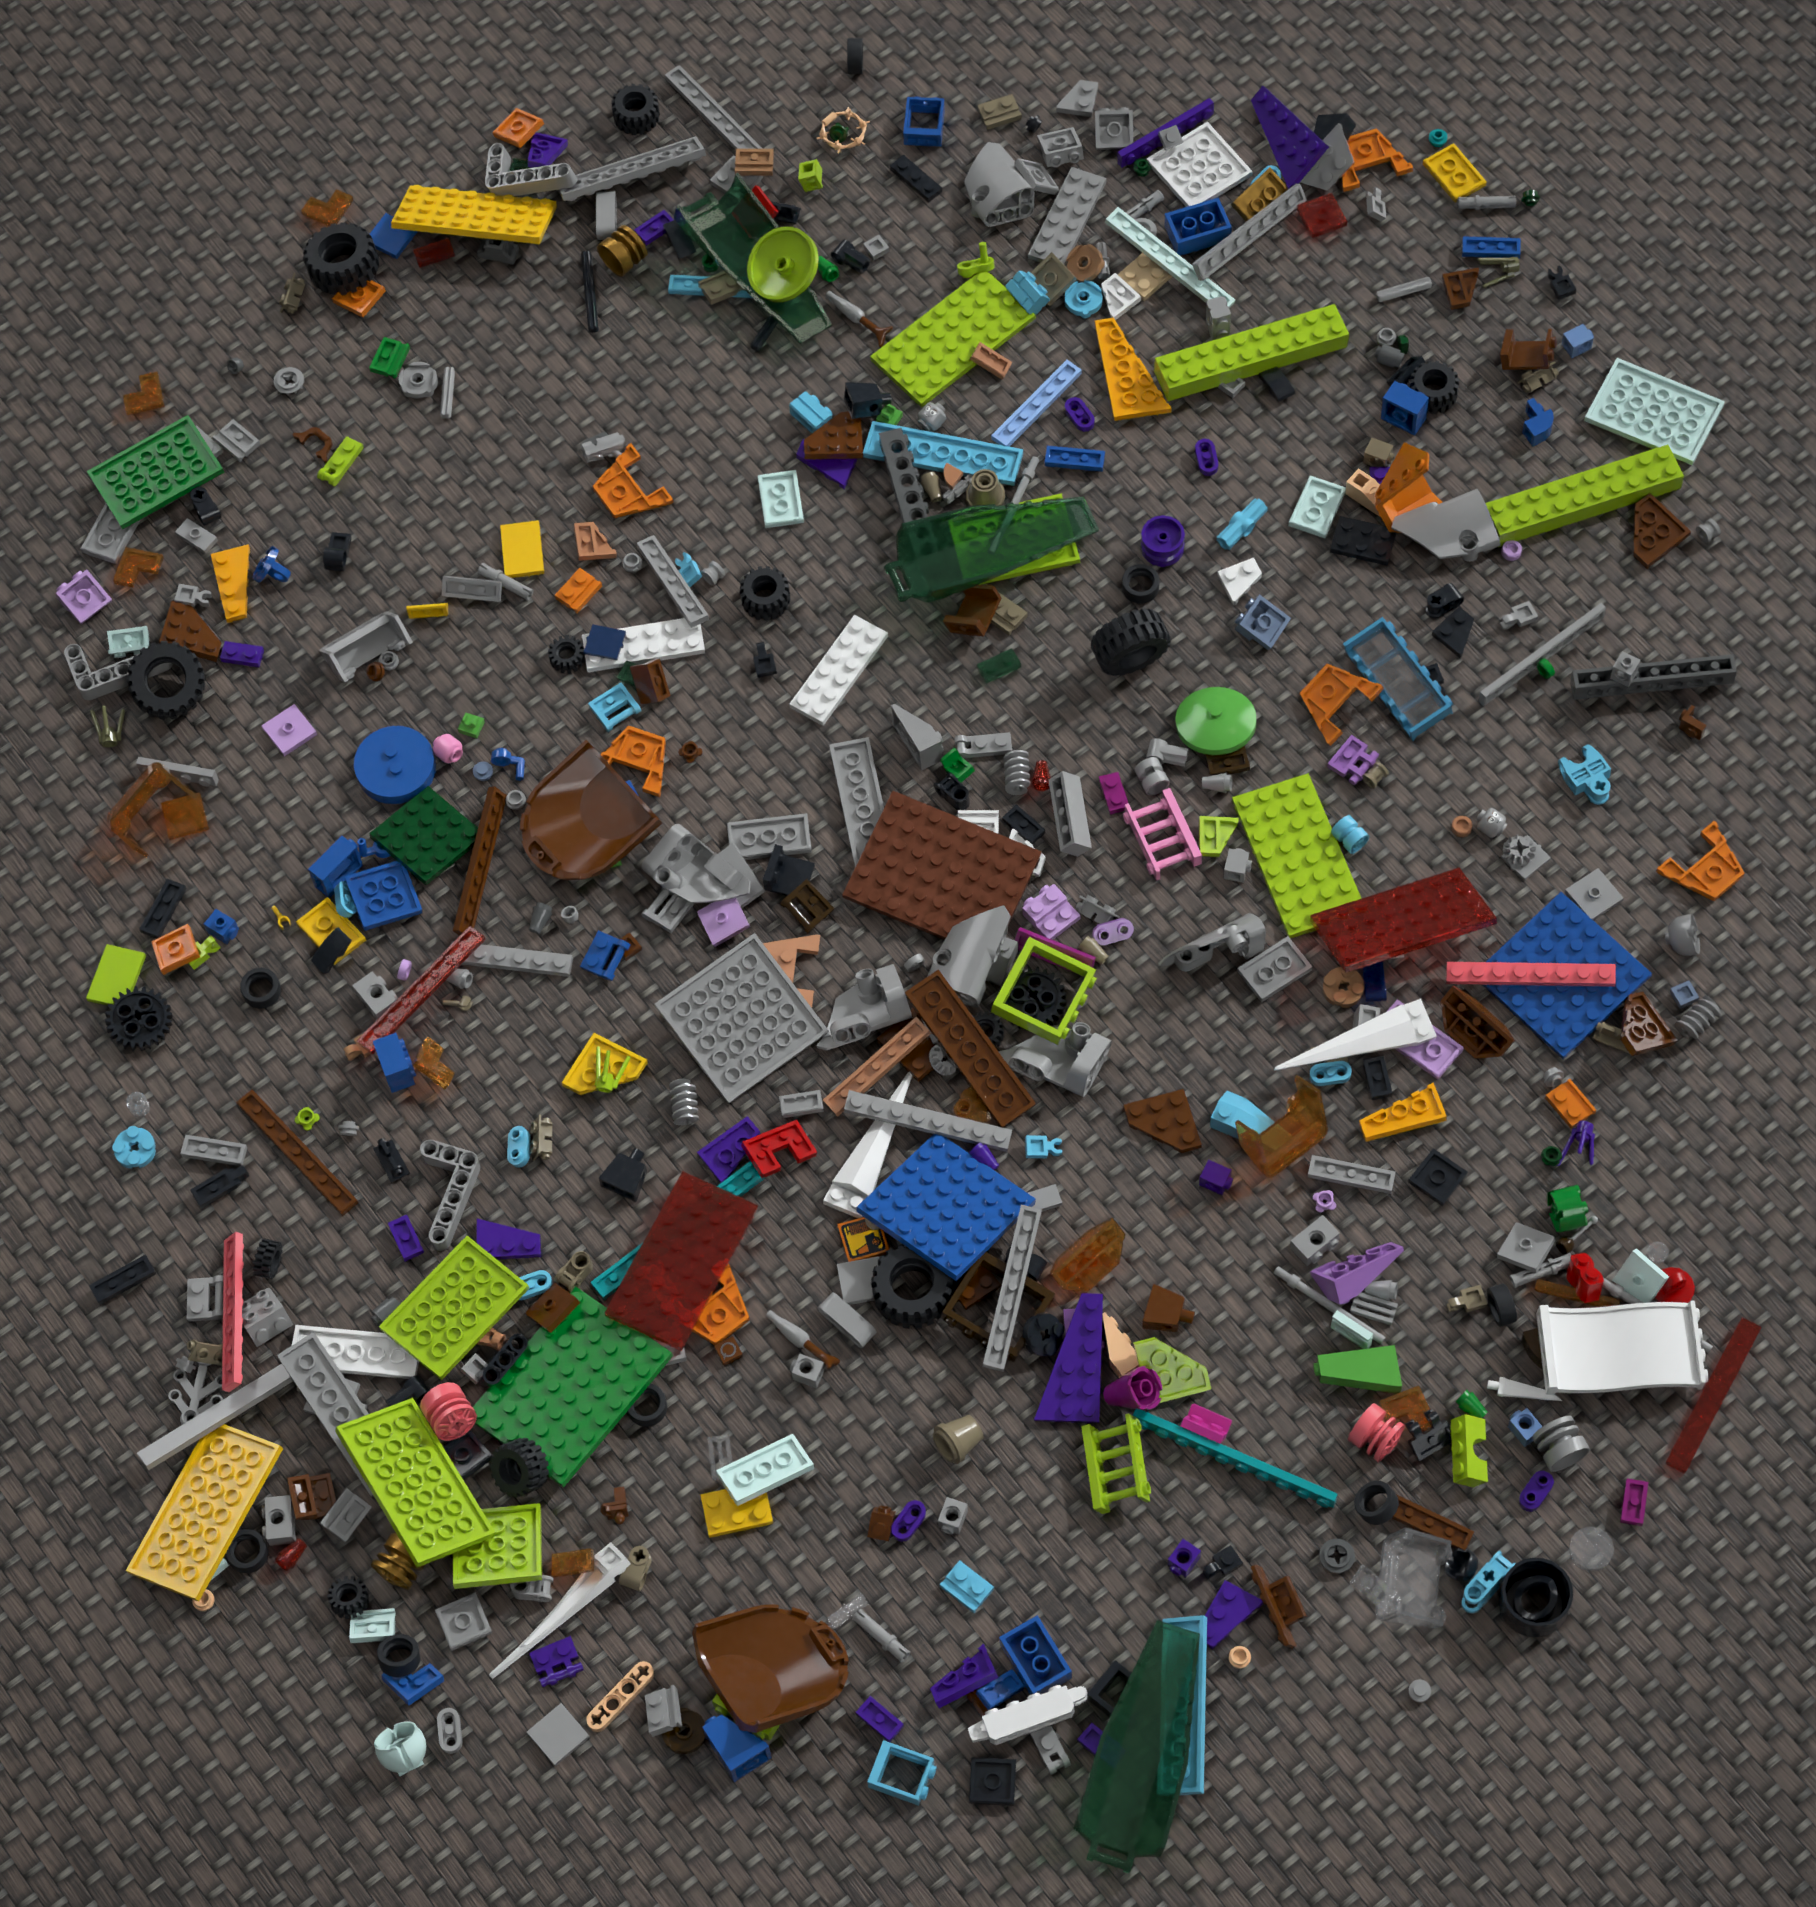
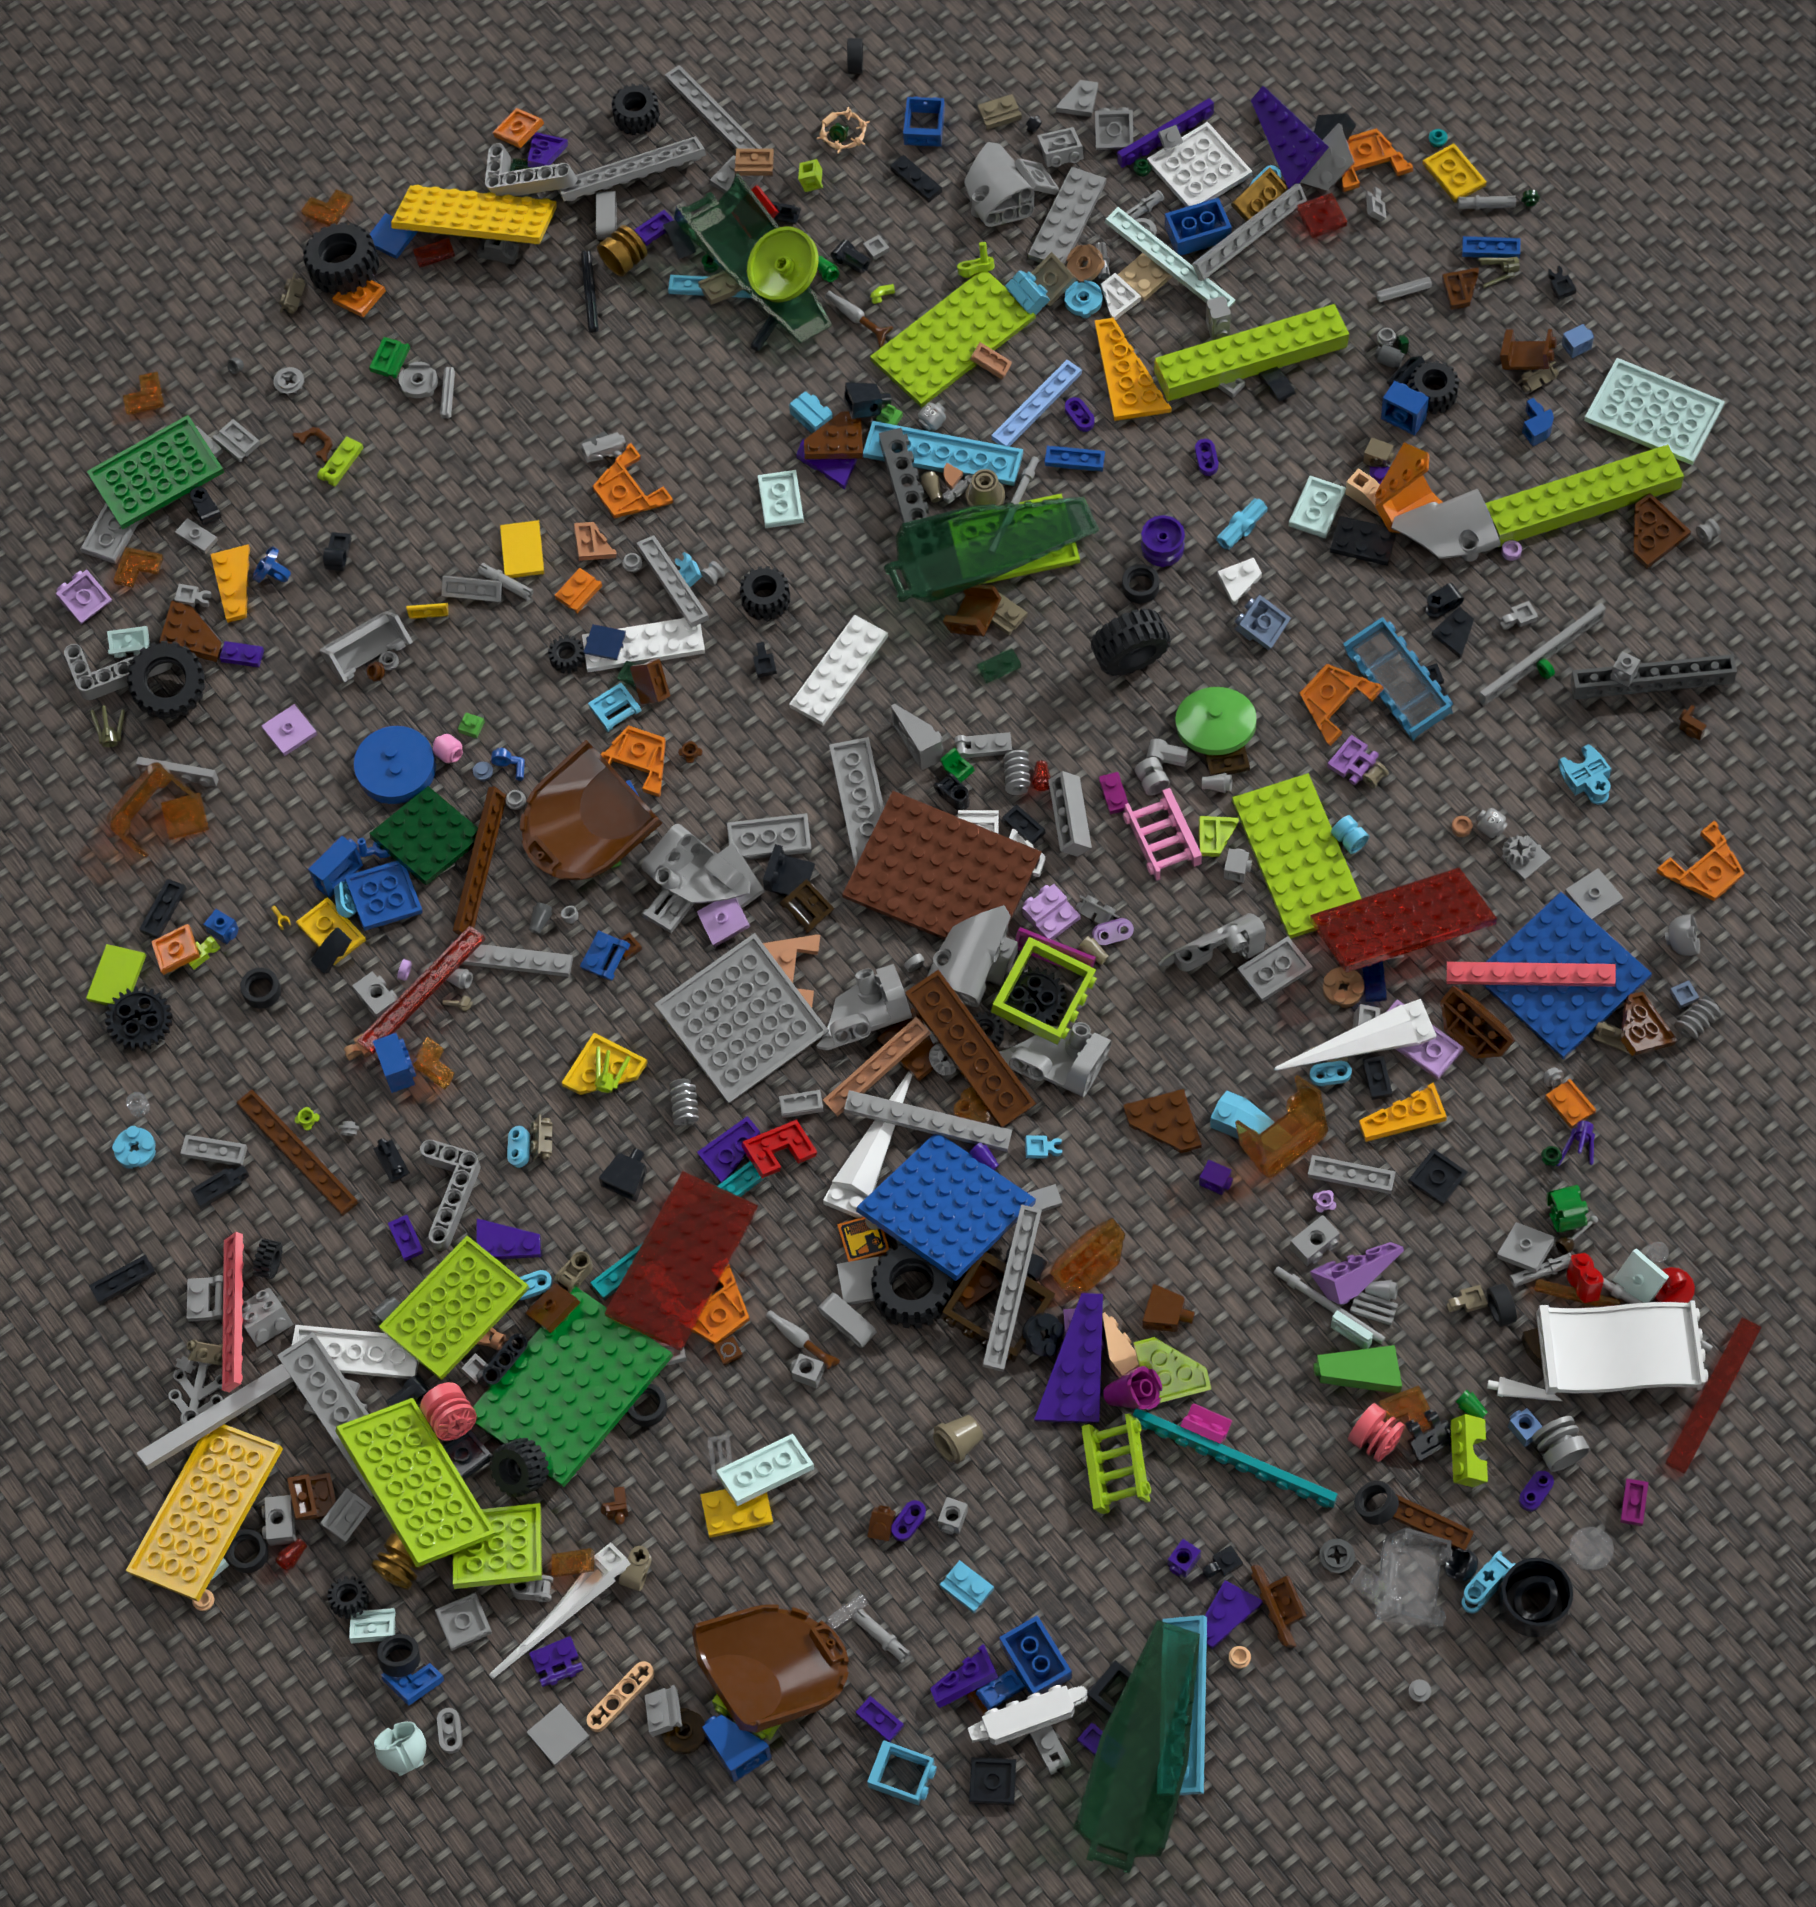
(880, 291): none -> lime arm

